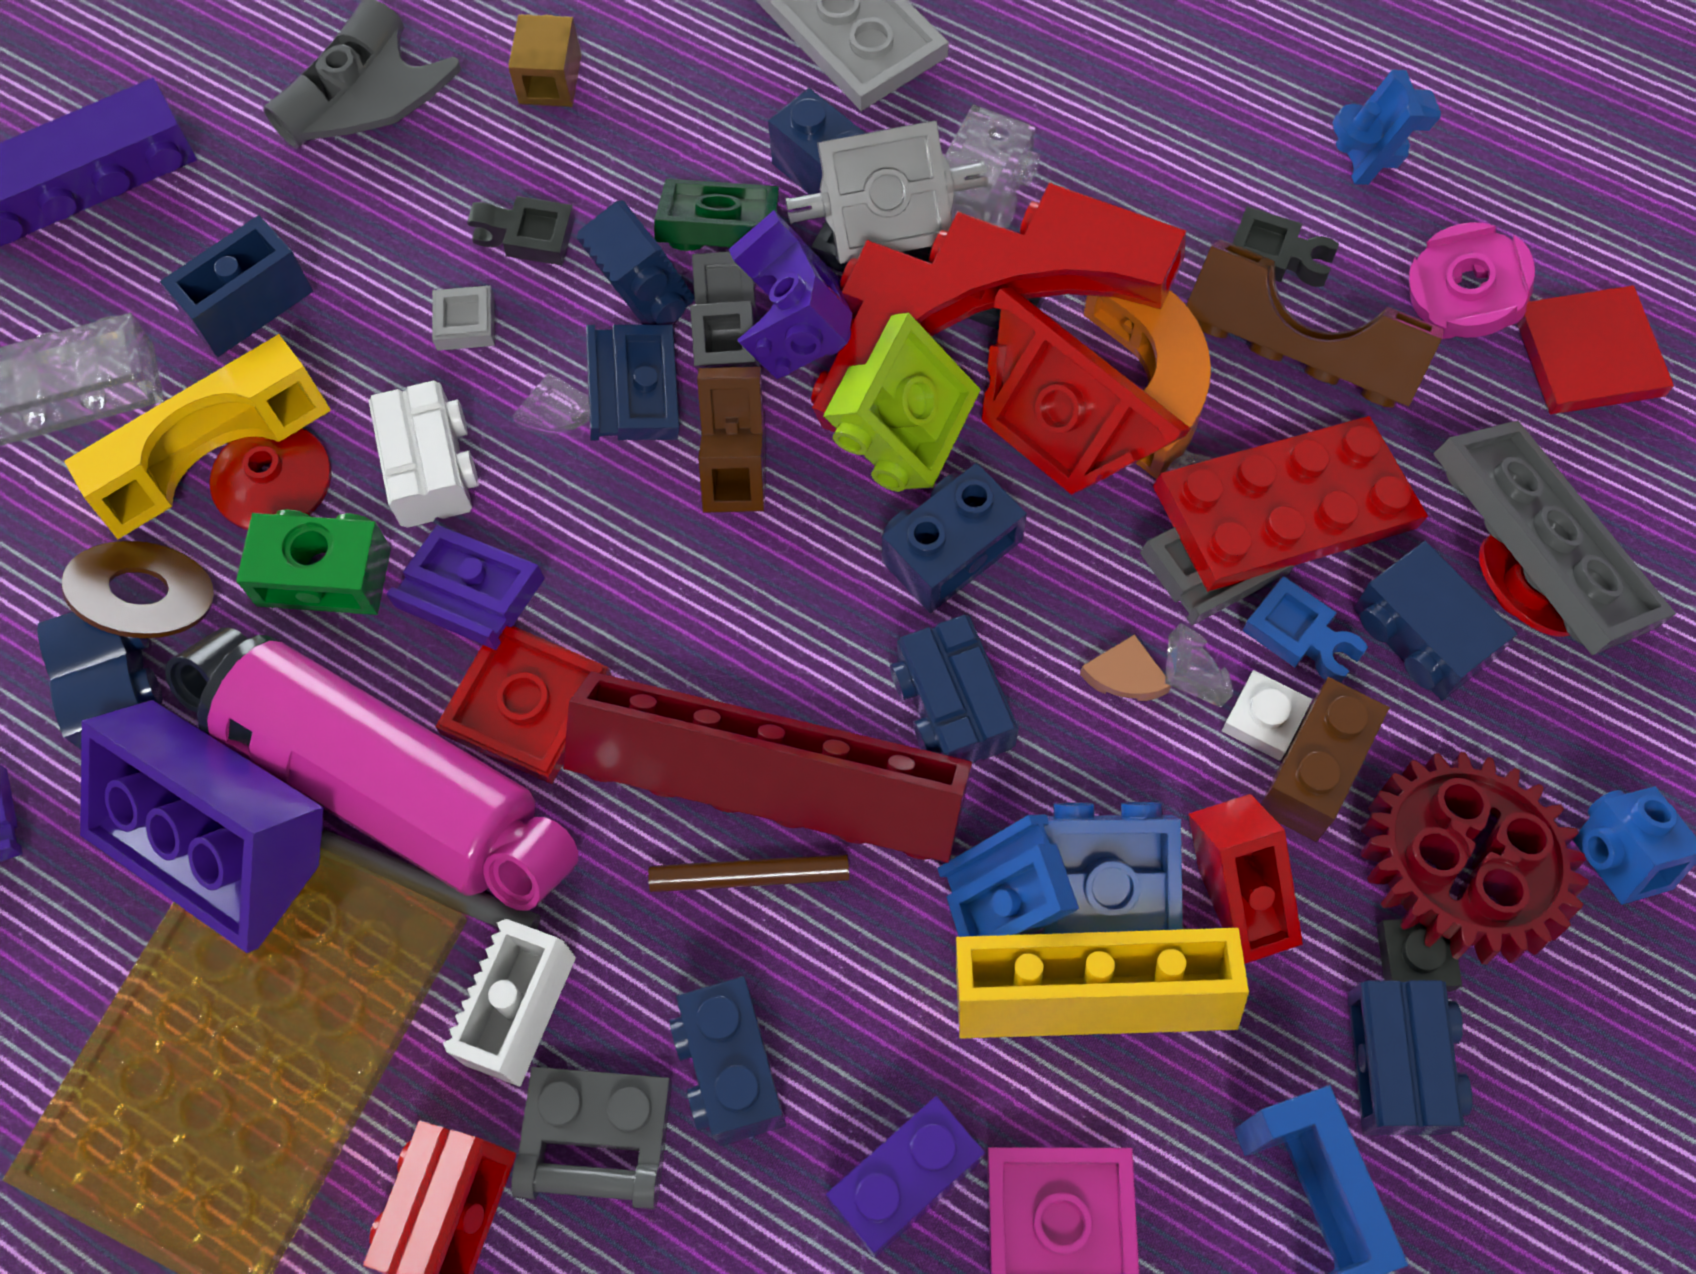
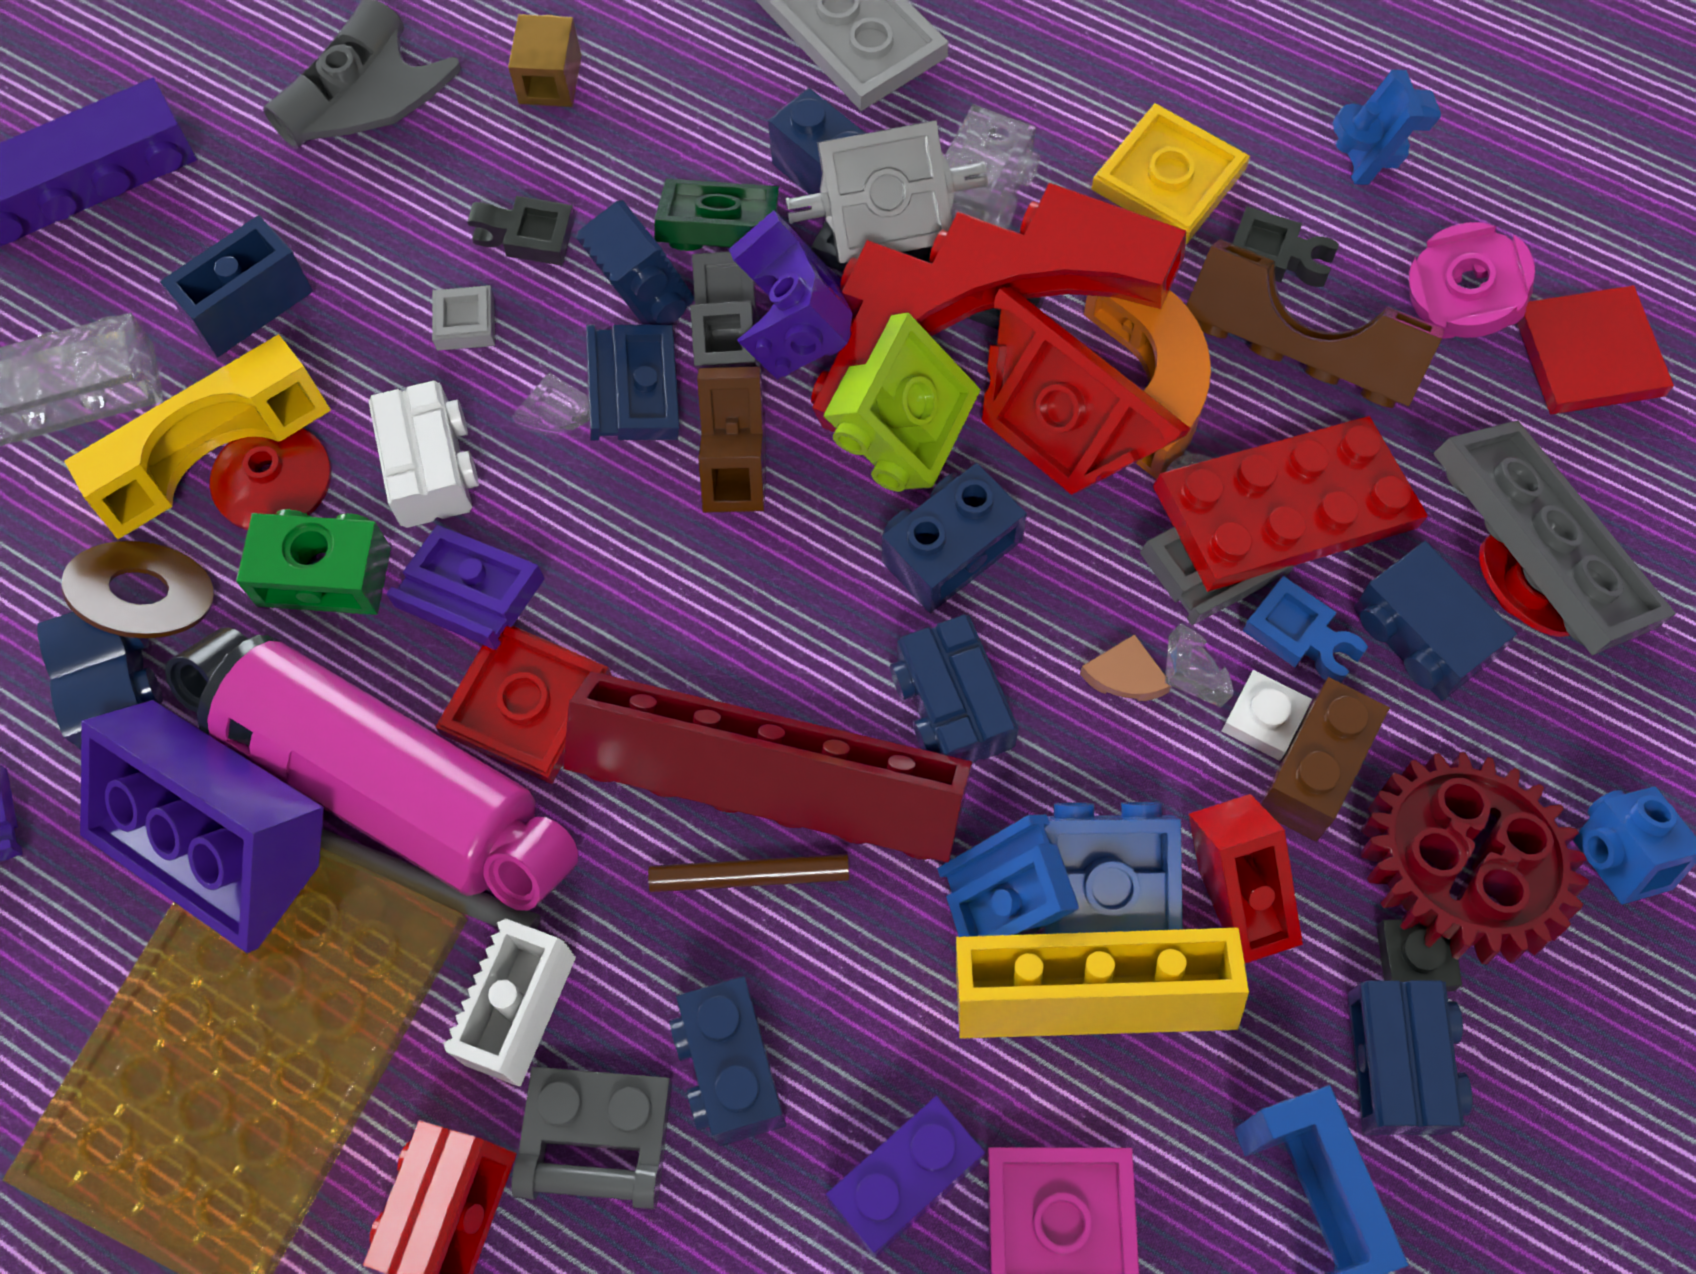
(1170, 171): none -> yellow tile

